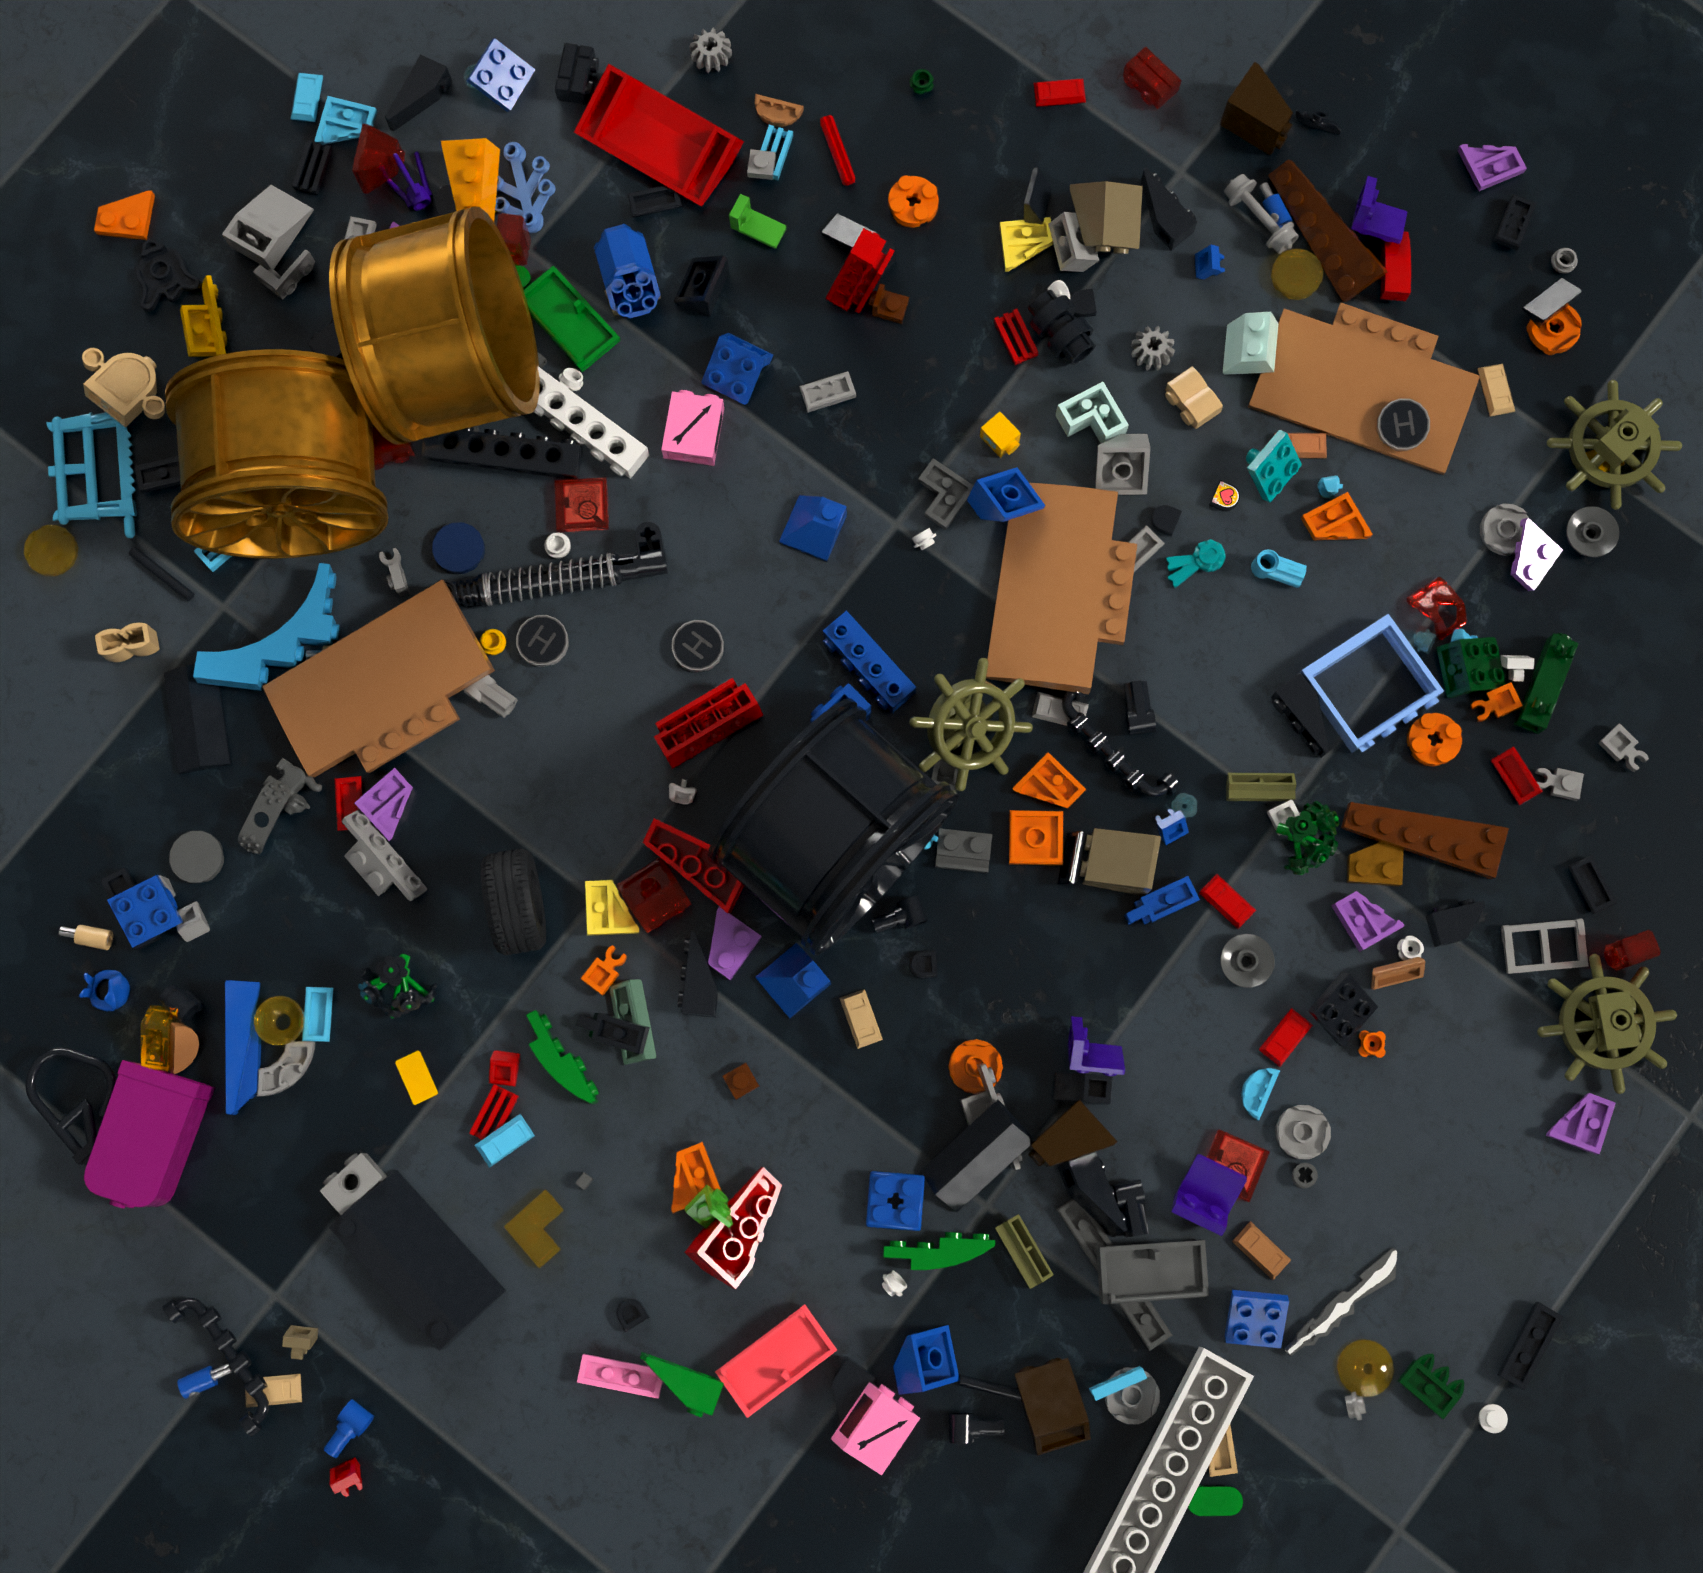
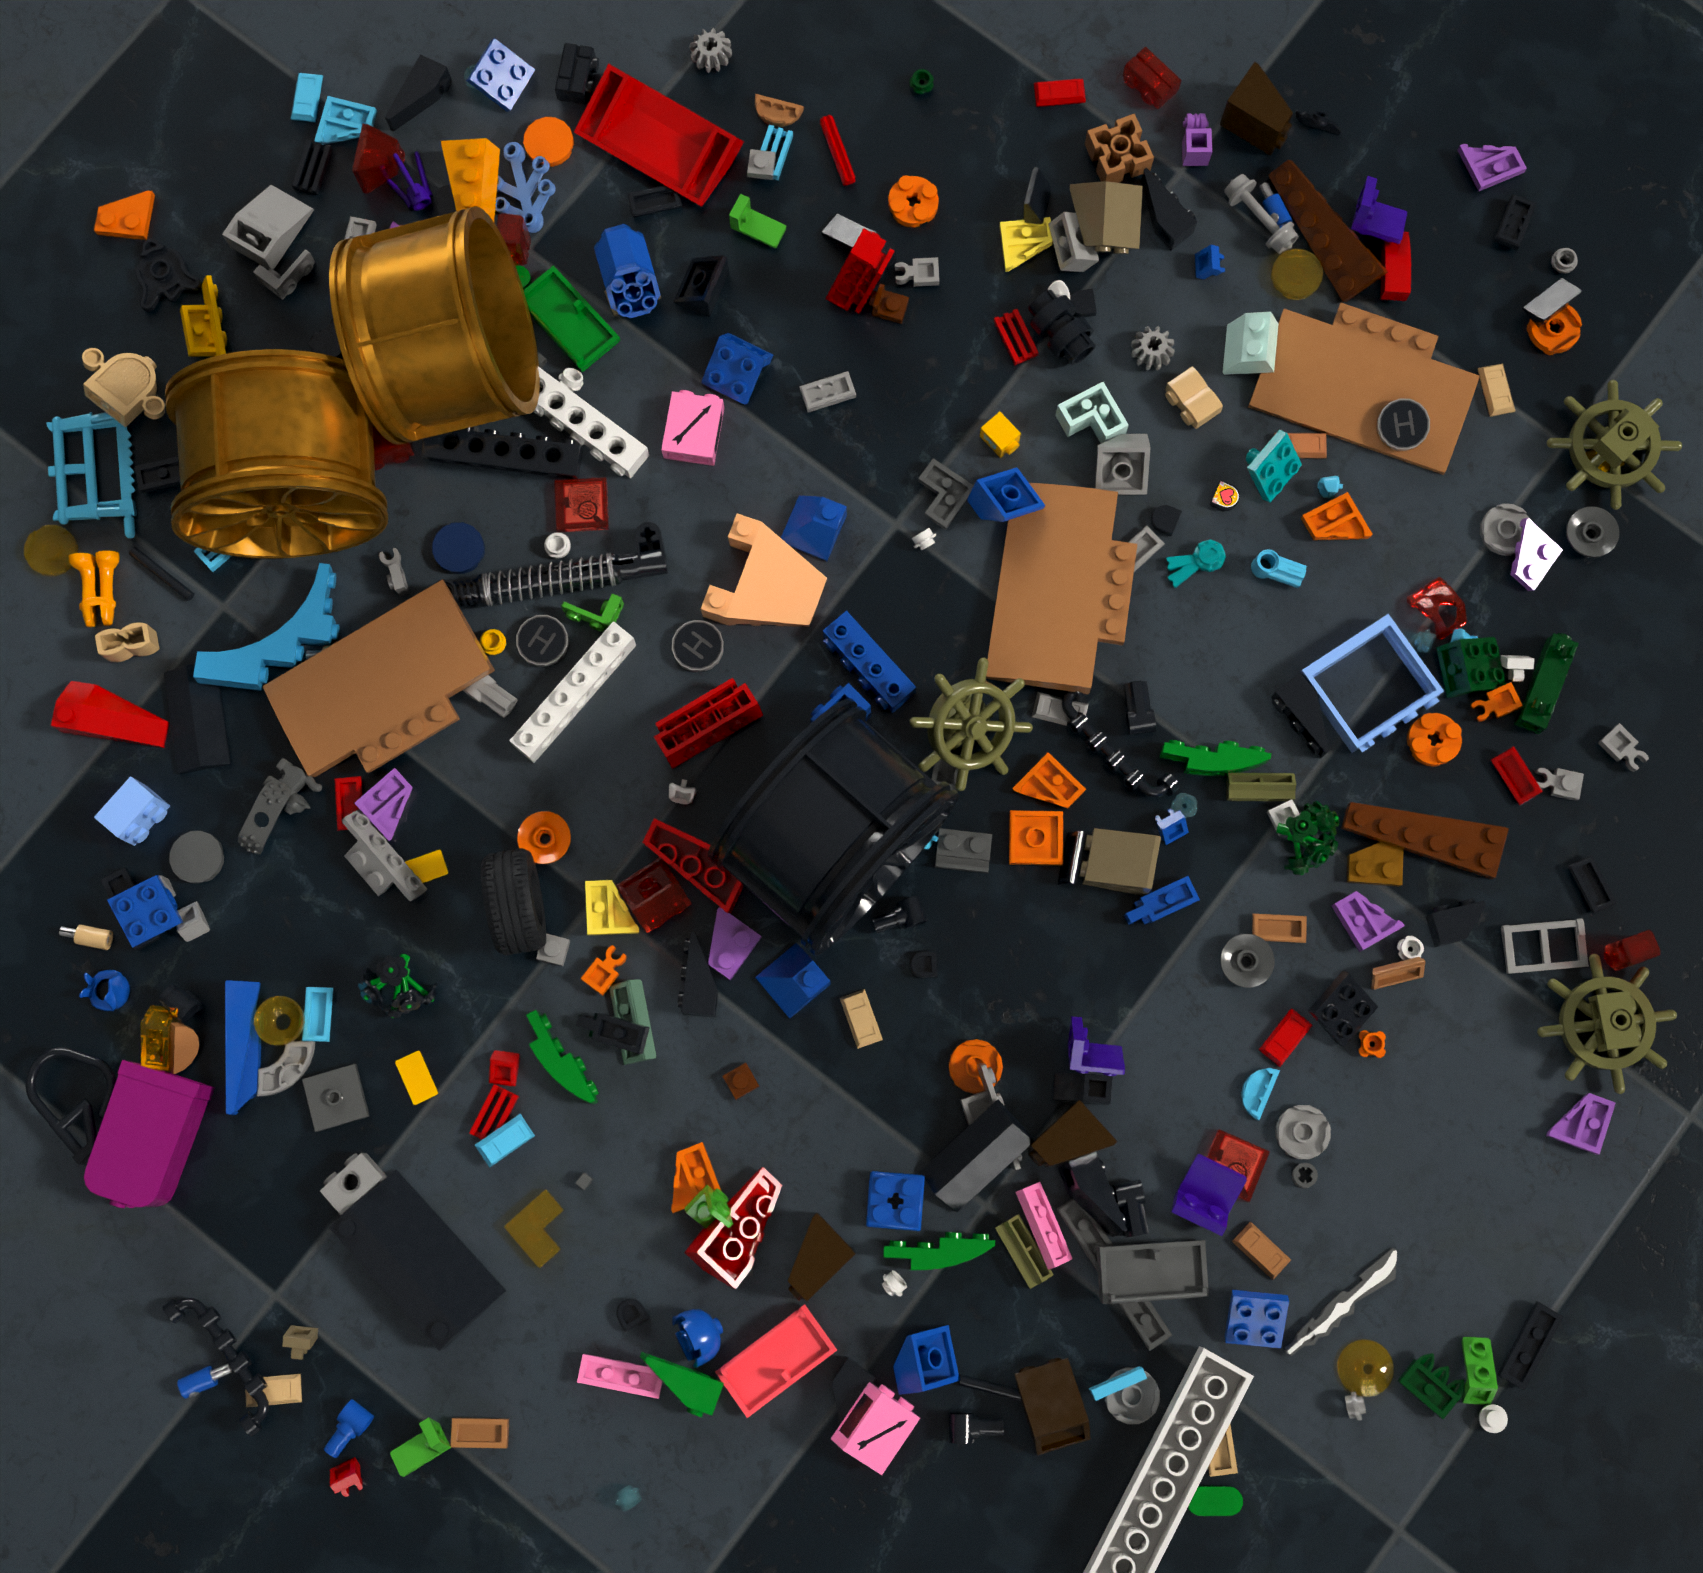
(86, 565): none -> light orange piece
(101, 714): none -> red wedge
(132, 812): none -> light blue brick
(335, 1098): none -> dark grey plate
(420, 1448): none -> bright green bracket
(428, 866): none -> yellow sticker
(480, 1432): none -> medium nougat tile
(543, 824): none -> orange dish
(549, 139): none -> orange tile
(554, 950): none -> light grey plate
(573, 692): none -> white brick
(610, 612): none -> bright green bracket
(628, 1498): none -> clear light blue plate
(698, 1335): none -> blue cylinder
(774, 585): none -> light nougat wedge
(818, 1260): none -> dark brown slope
(923, 272): none -> light grey plate
(1044, 1225): none -> bright pink plate
(1119, 150): none -> medium nougat brick
(1196, 140): none -> medium lavender brick
(1225, 759): none -> green slope
(1227, 901): red tile -> none
(1280, 927): none -> medium nougat tile
(1480, 1371): none -> bright green bracket

